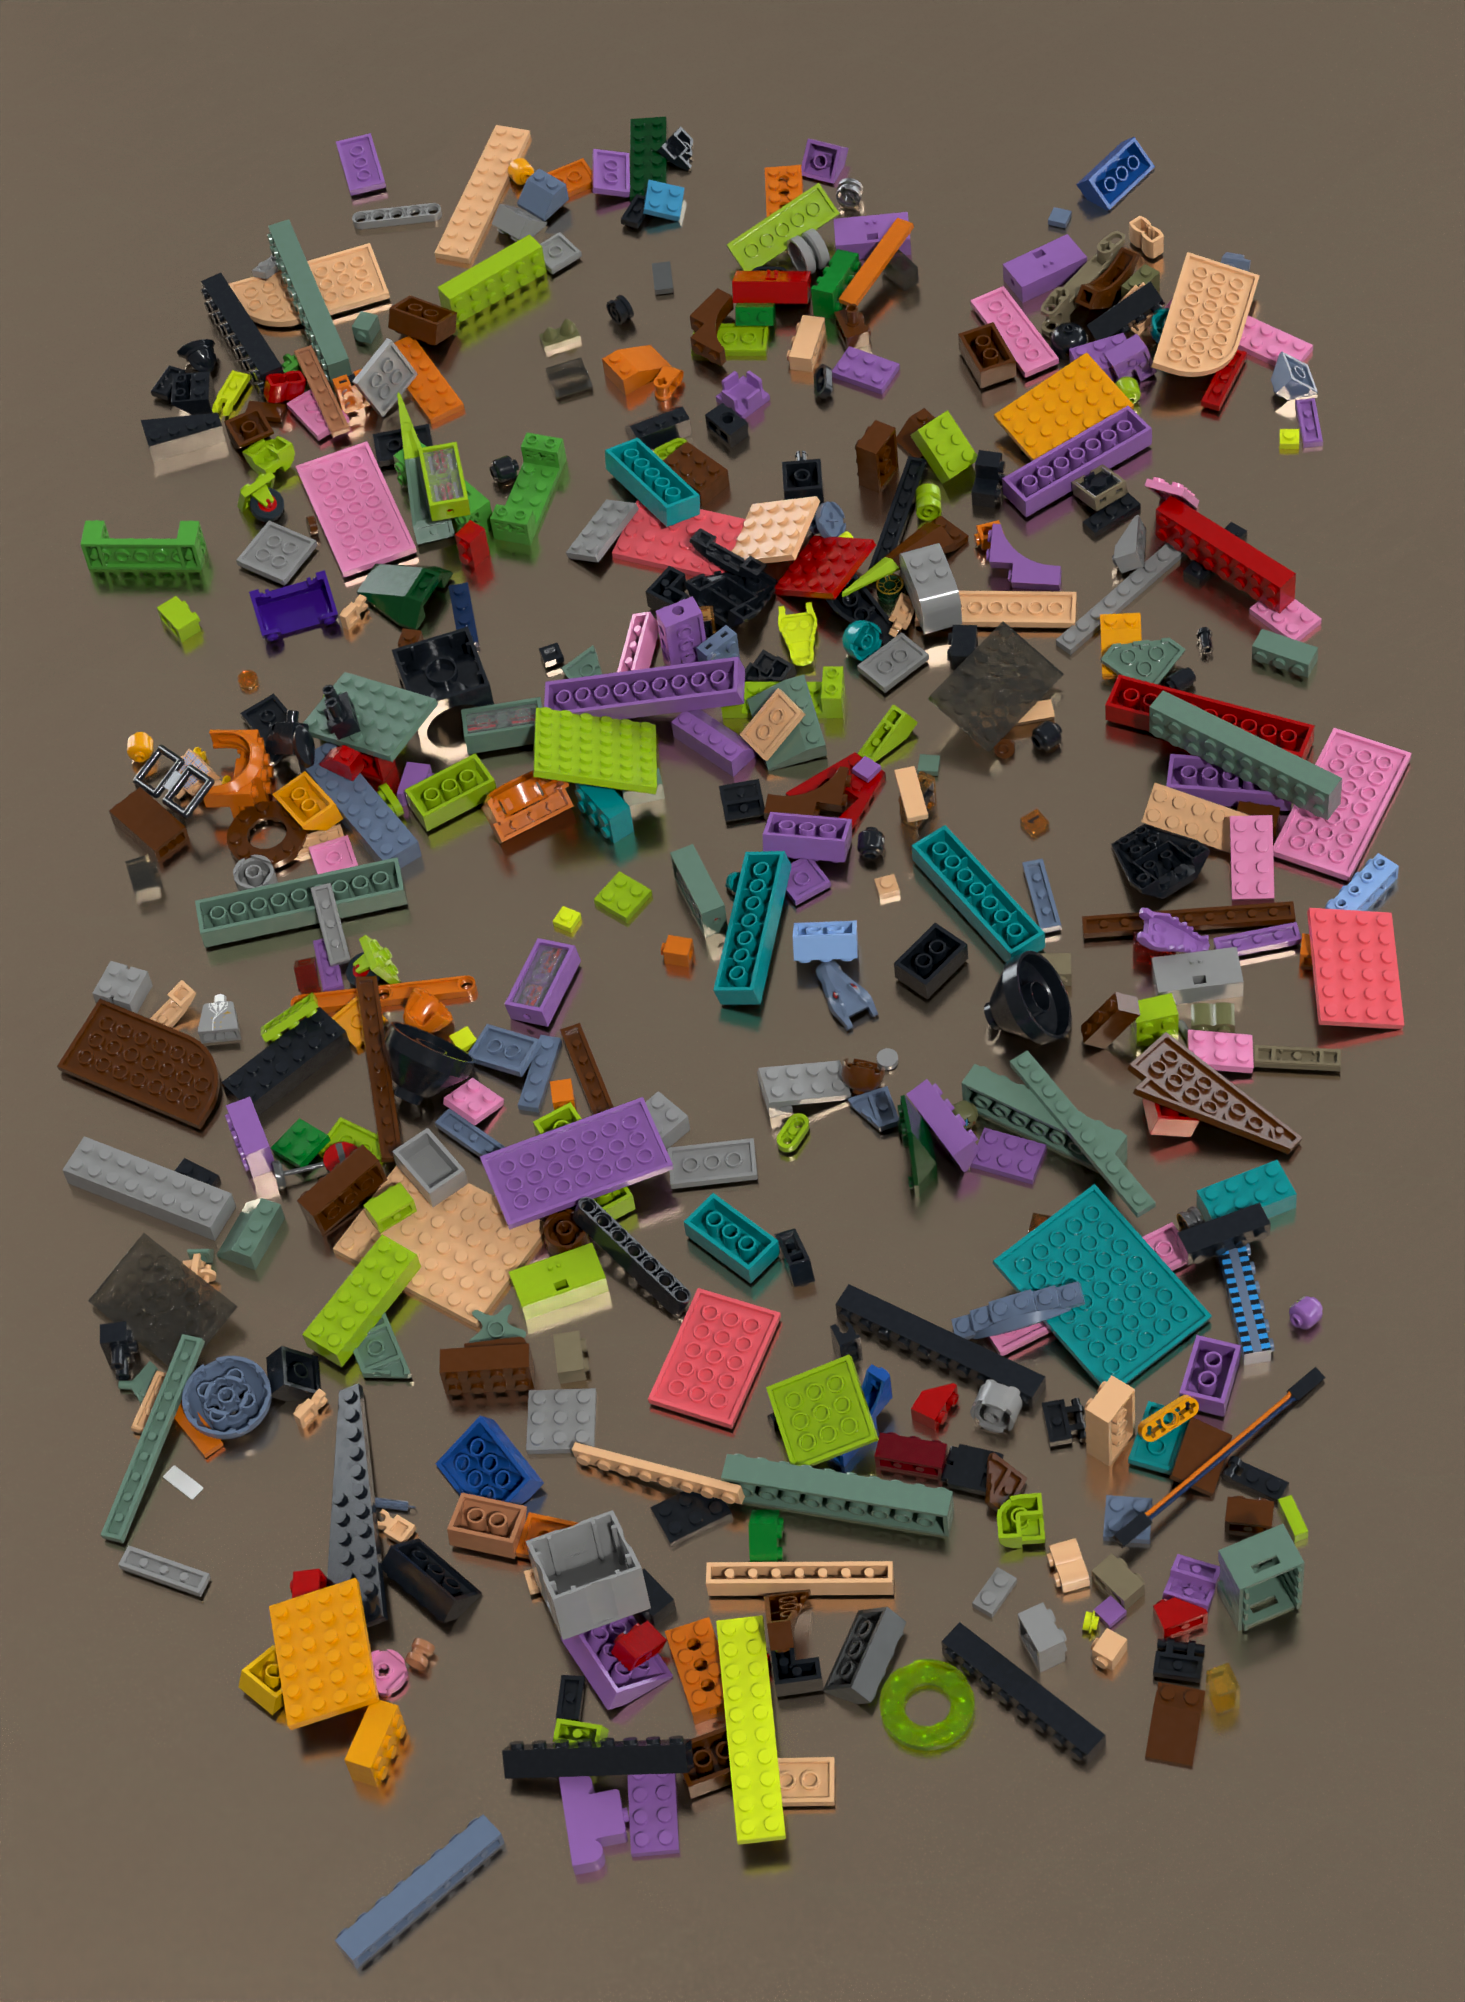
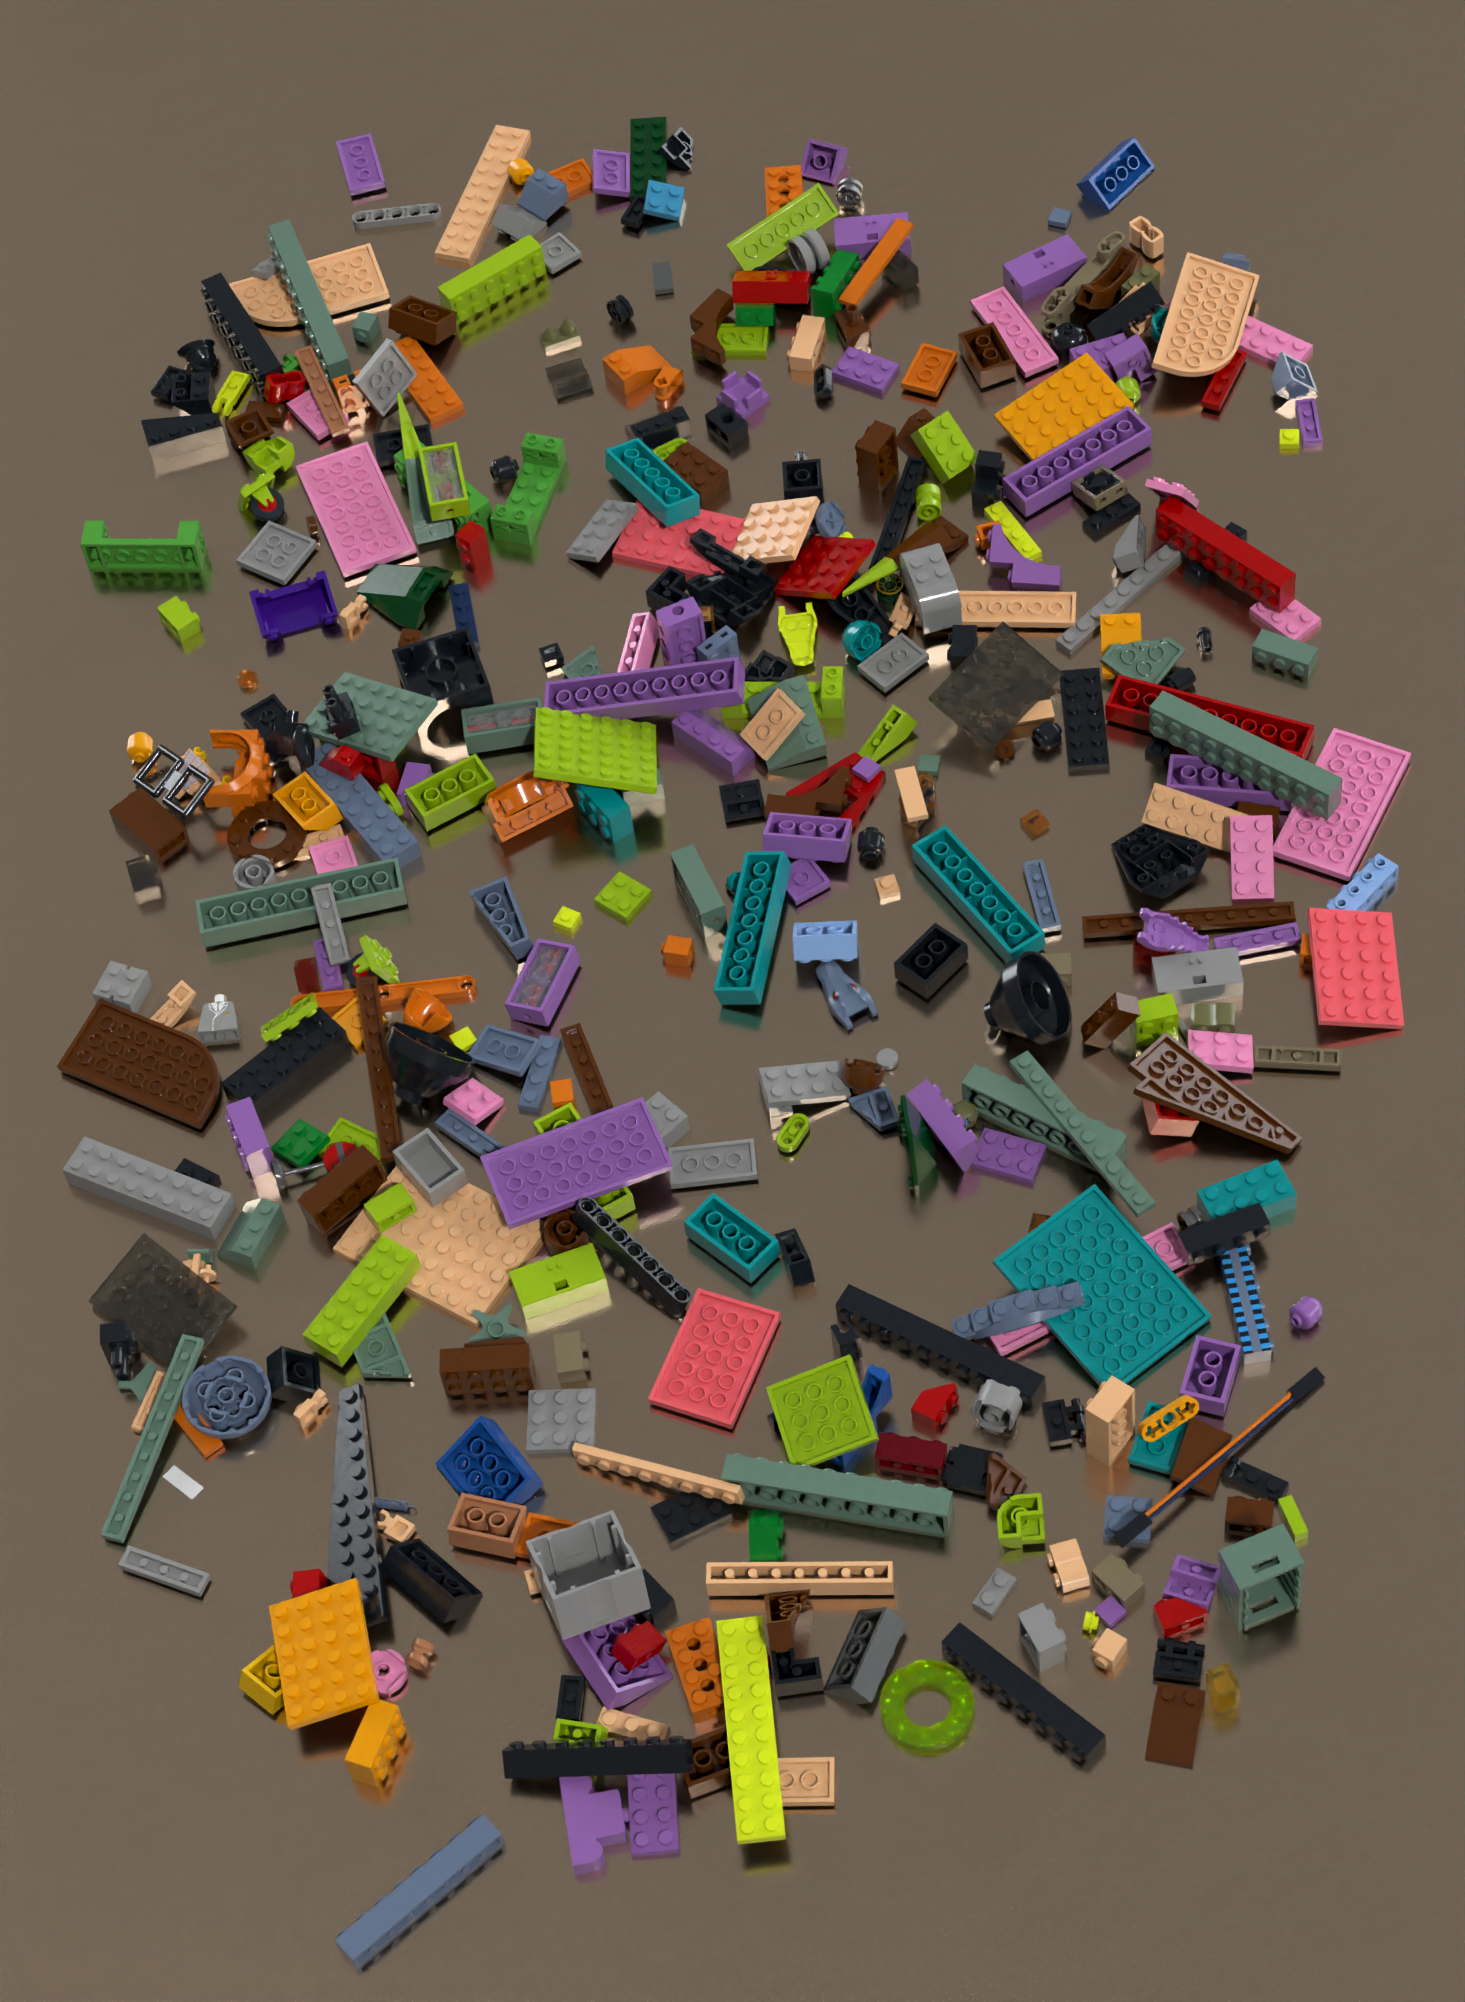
(501, 910): none -> sand blue wedge
(627, 1725): none -> light nougat plate
(929, 370): none -> orange plate
(1013, 531): none -> neon yellow plate
(1084, 720): none -> black plate
(1158, 749): none -> black tile

